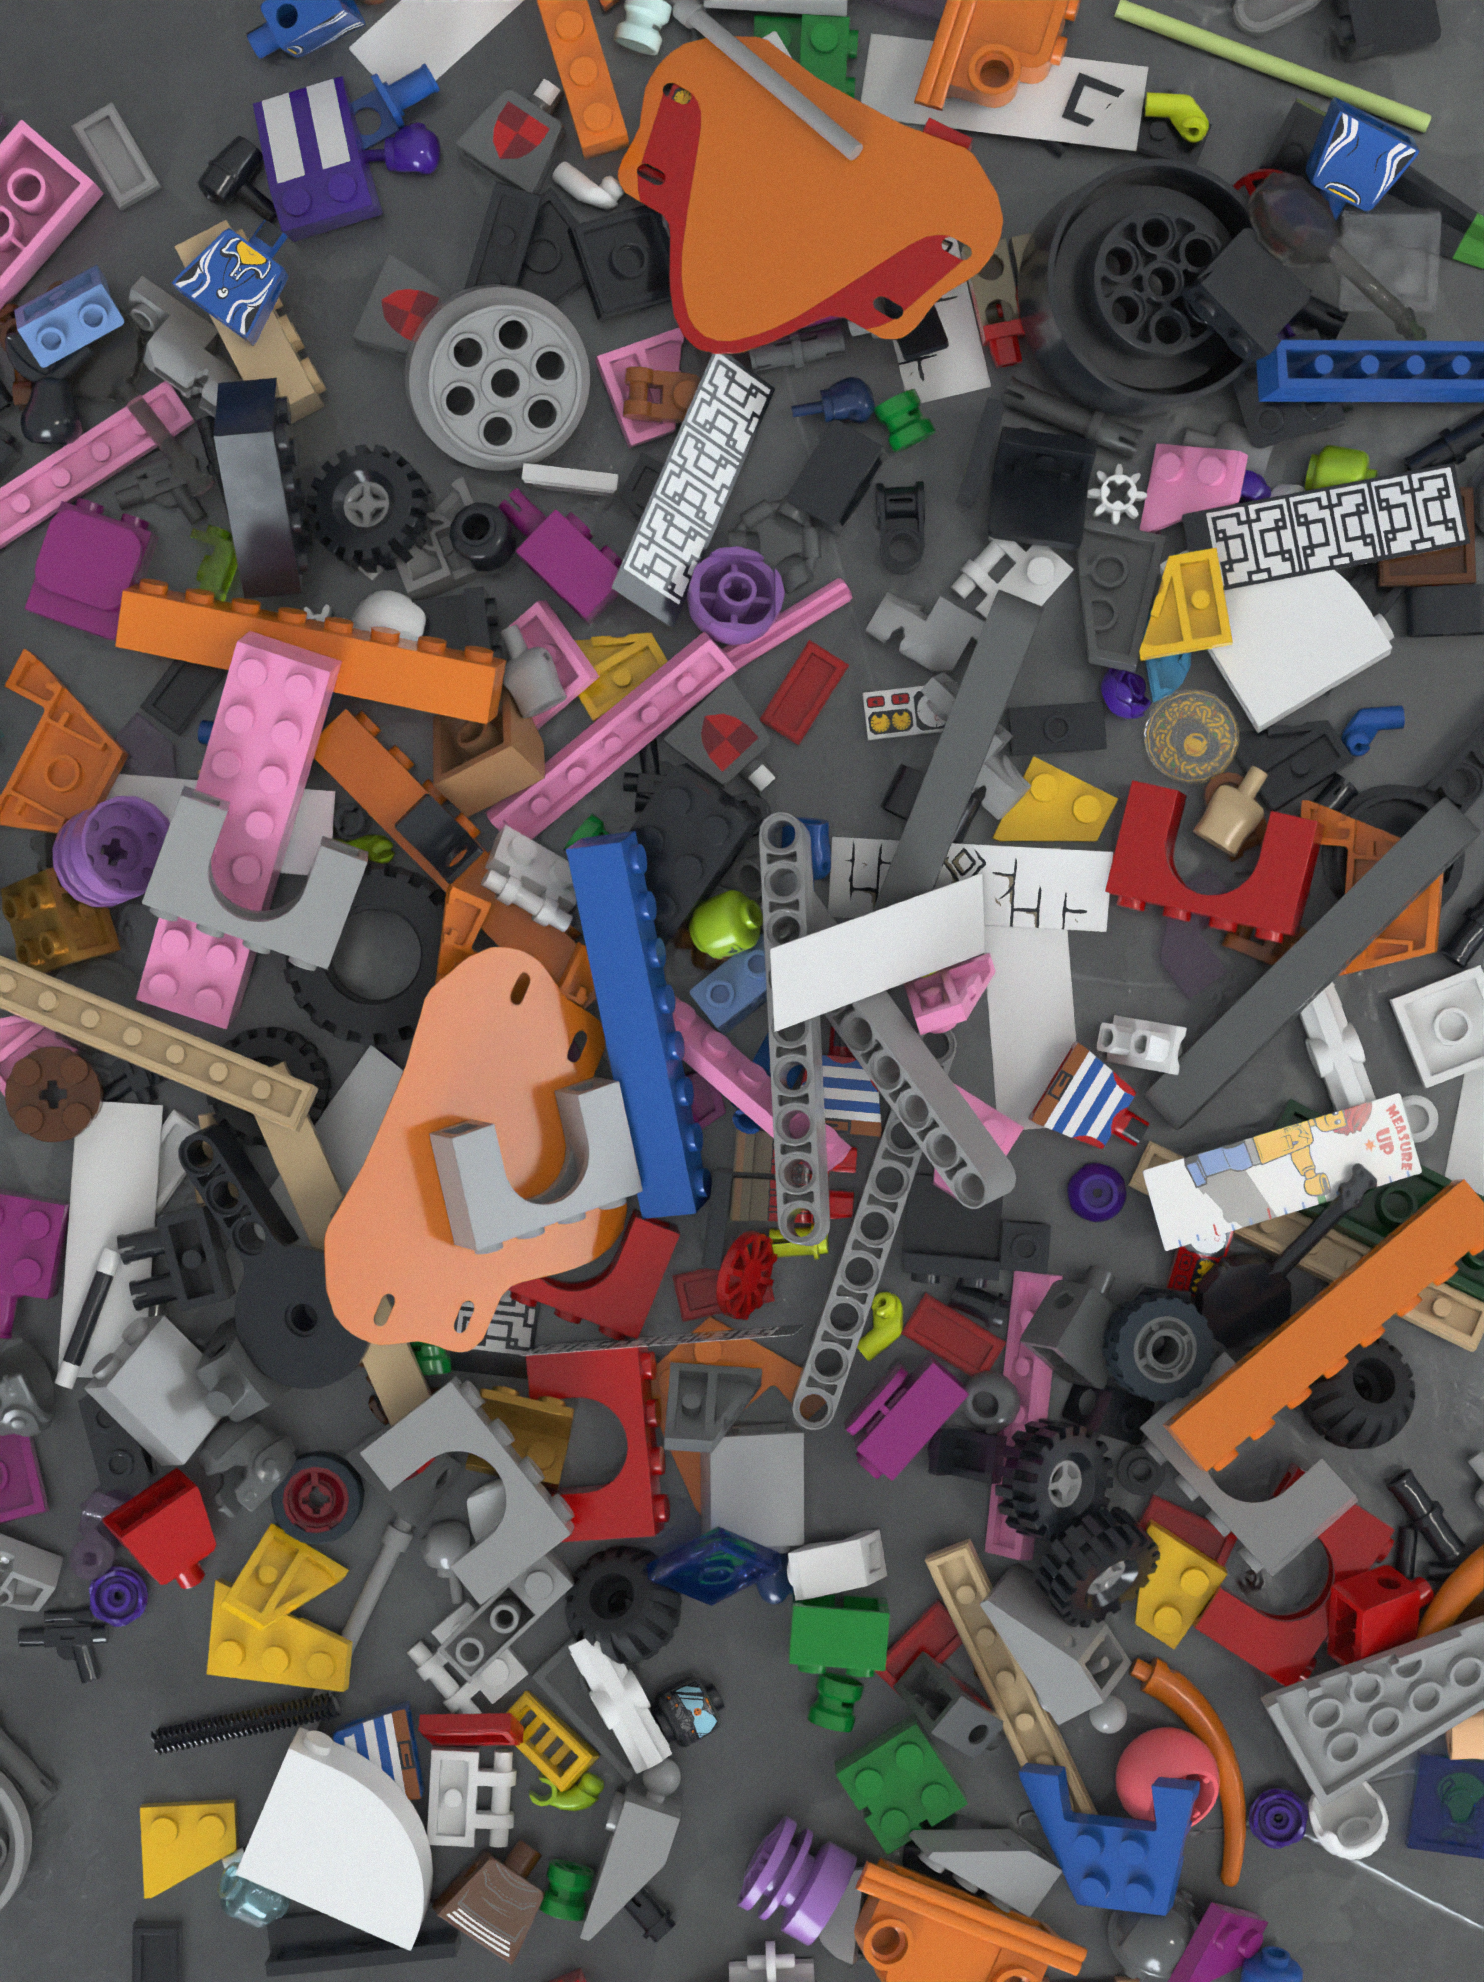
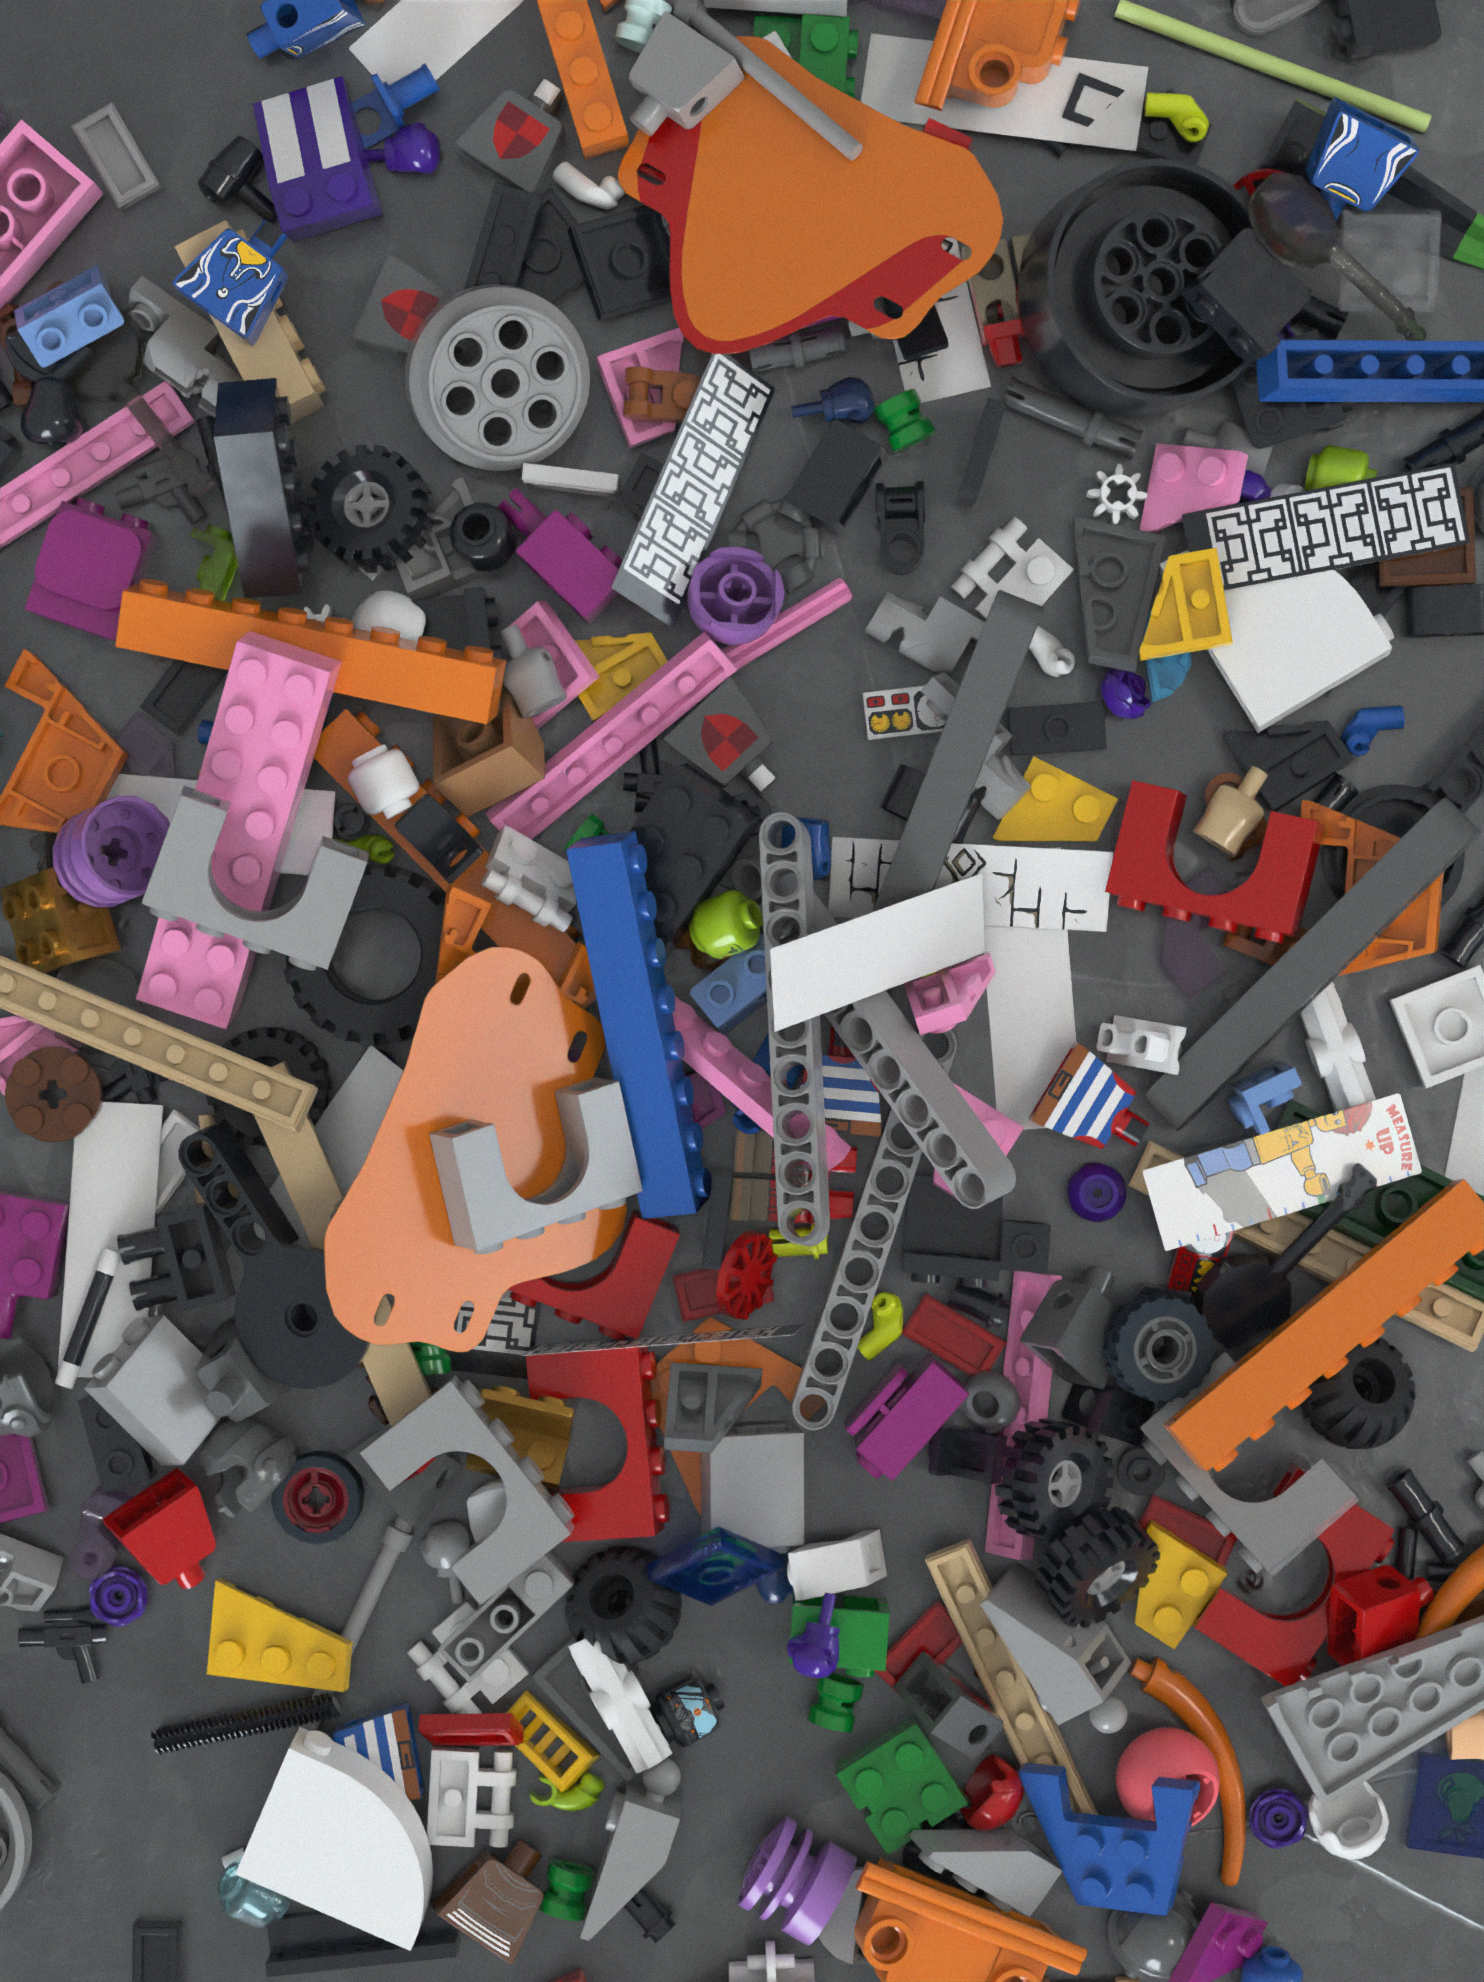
(184, 1839): yellow wing -> none
(280, 1579): yellow wing -> none
(383, 781): none -> white head
(680, 76): none -> light grey torso
(804, 692): red tile -> none
(817, 1649): none -> dark purple piece
(993, 1794): none -> red hair
(1040, 488): black bracket -> none
(1051, 654): none -> white arm
(1191, 736): clear tile -> none
(1269, 1086): none -> medium blue bracket
(1421, 1117): white tile -> none

